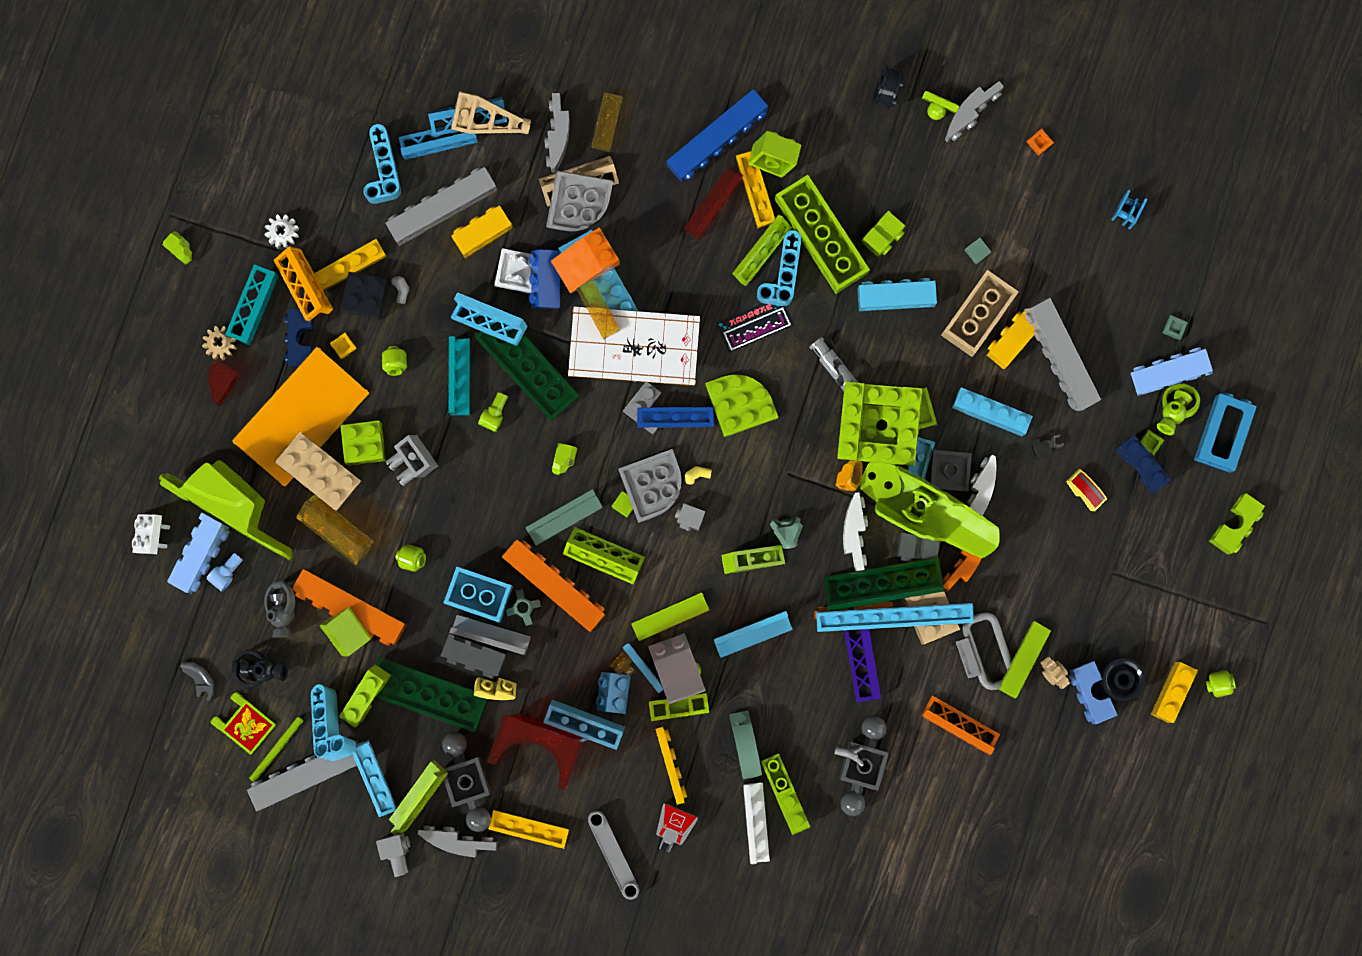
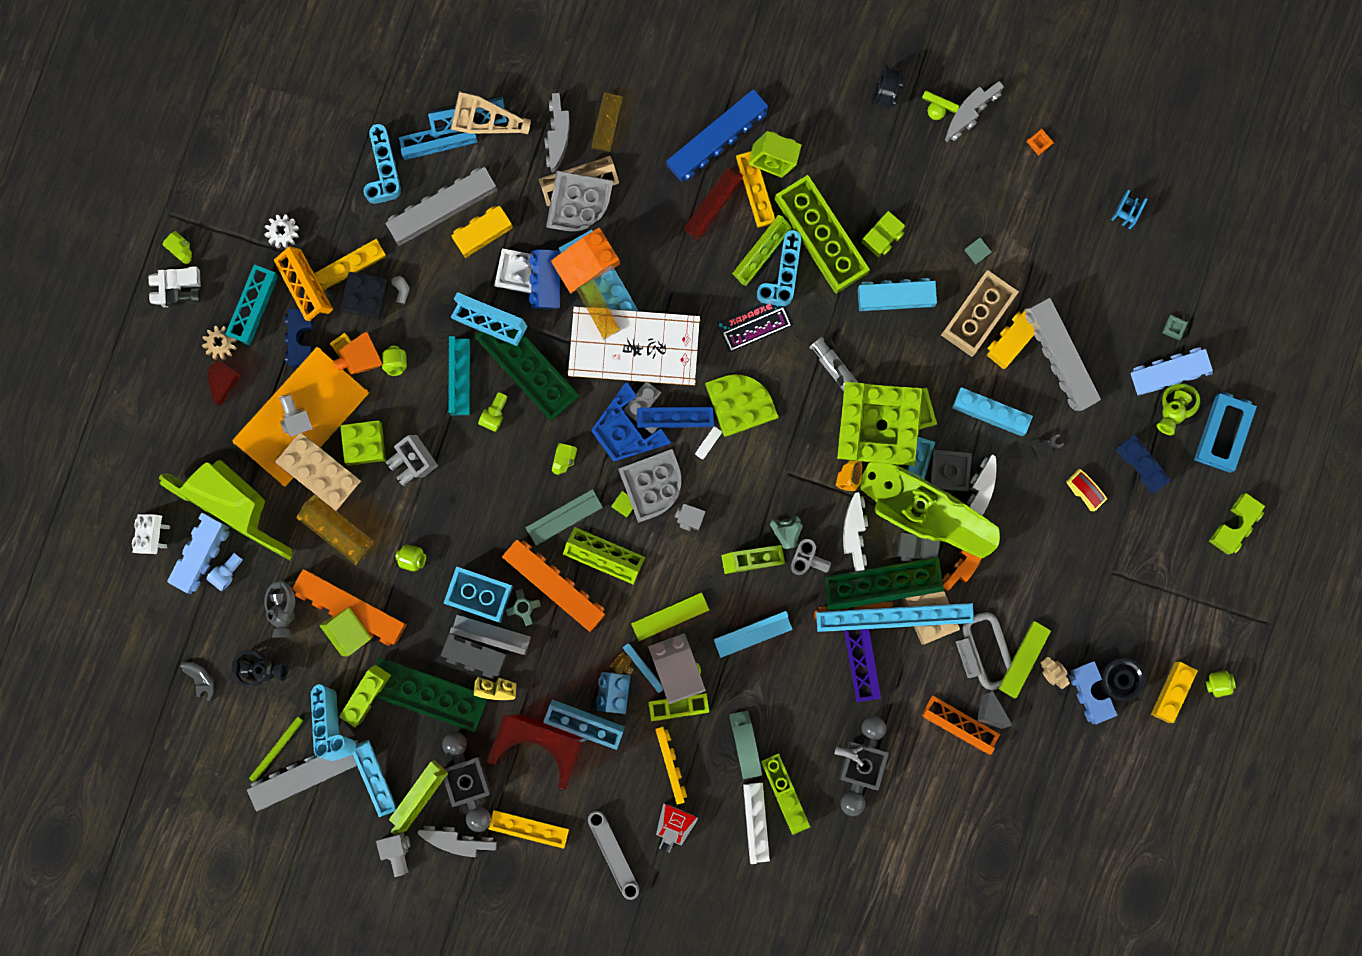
(170, 286): none -> white hips
(247, 726): flag -> none
(294, 420): none -> light grey brick
(358, 356): none -> orange torso
(618, 433): none -> blue wing
(696, 472): light yellow arm -> none
(708, 443): none -> white sticker
(809, 559): none -> light grey beam
(992, 712): none -> dark grey slope
(1151, 442): lime tile -> none

